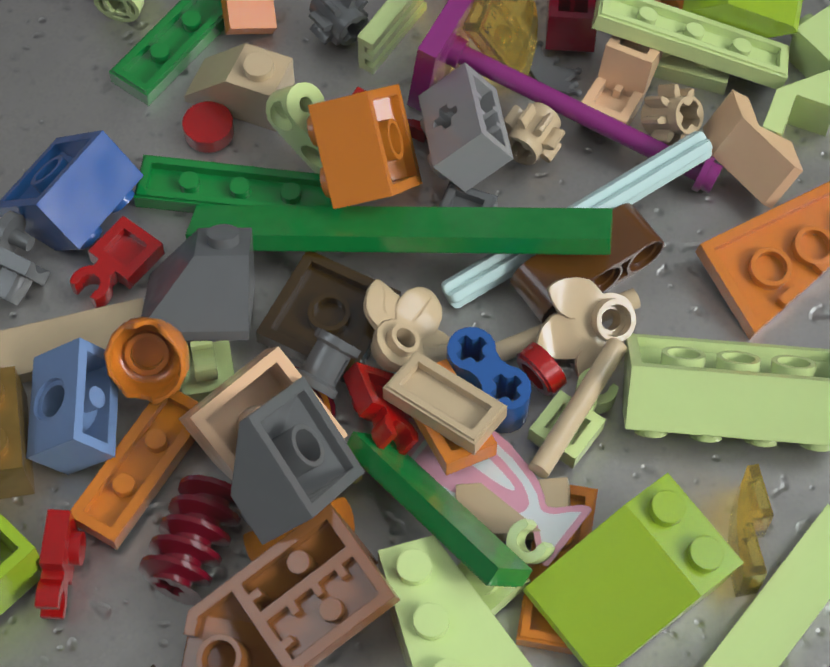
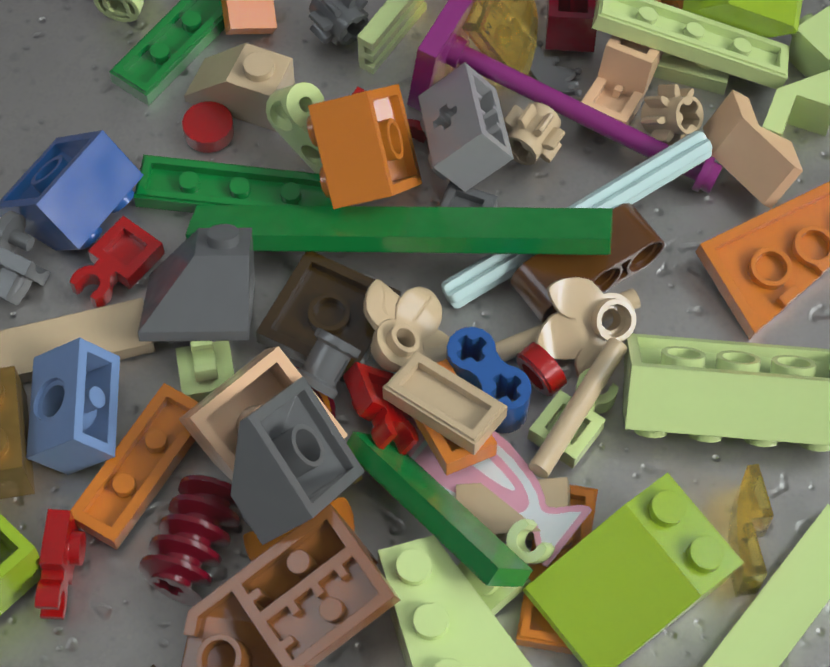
(147, 359): orange hair -> none

